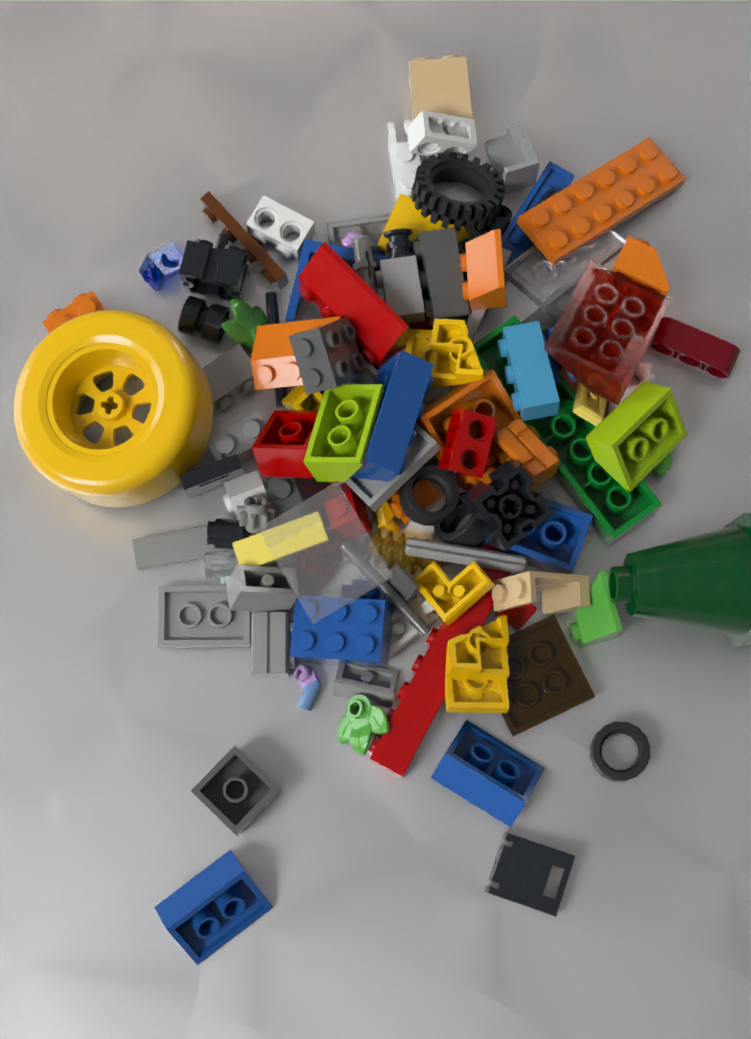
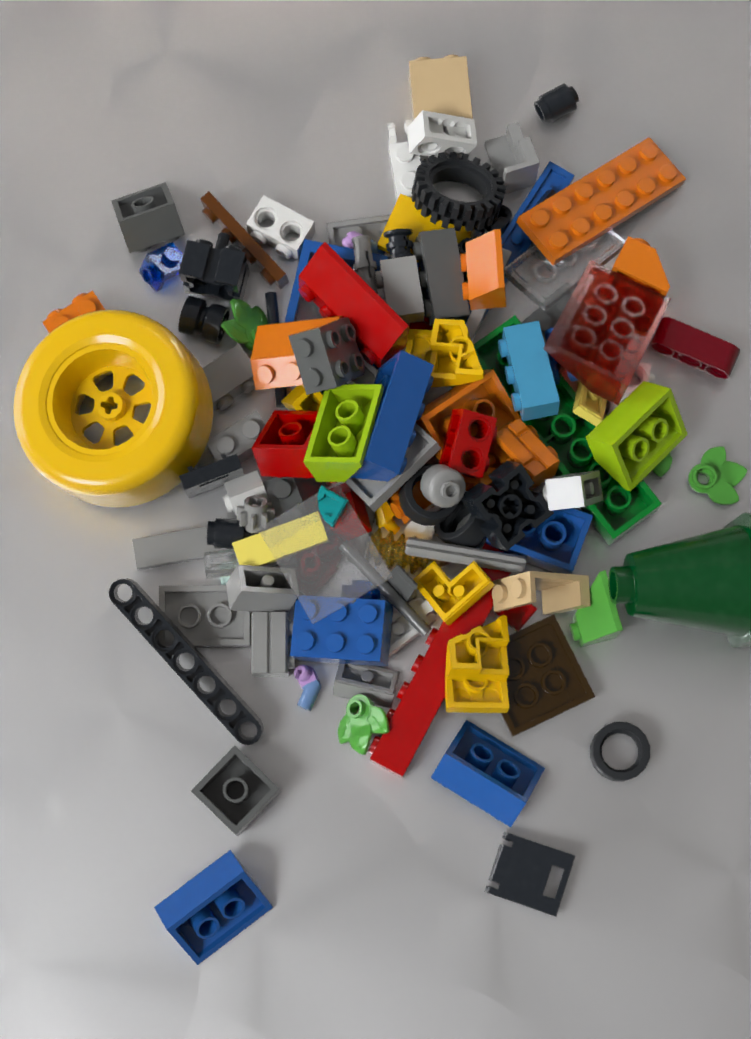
(148, 218): none -> dark grey slope
(171, 656): none -> black beam
(331, 505): none -> teal tile
(442, 486): none -> light grey head
(556, 103): none -> black brick
(573, 490): none -> brick
(721, 476): none -> bright green plate

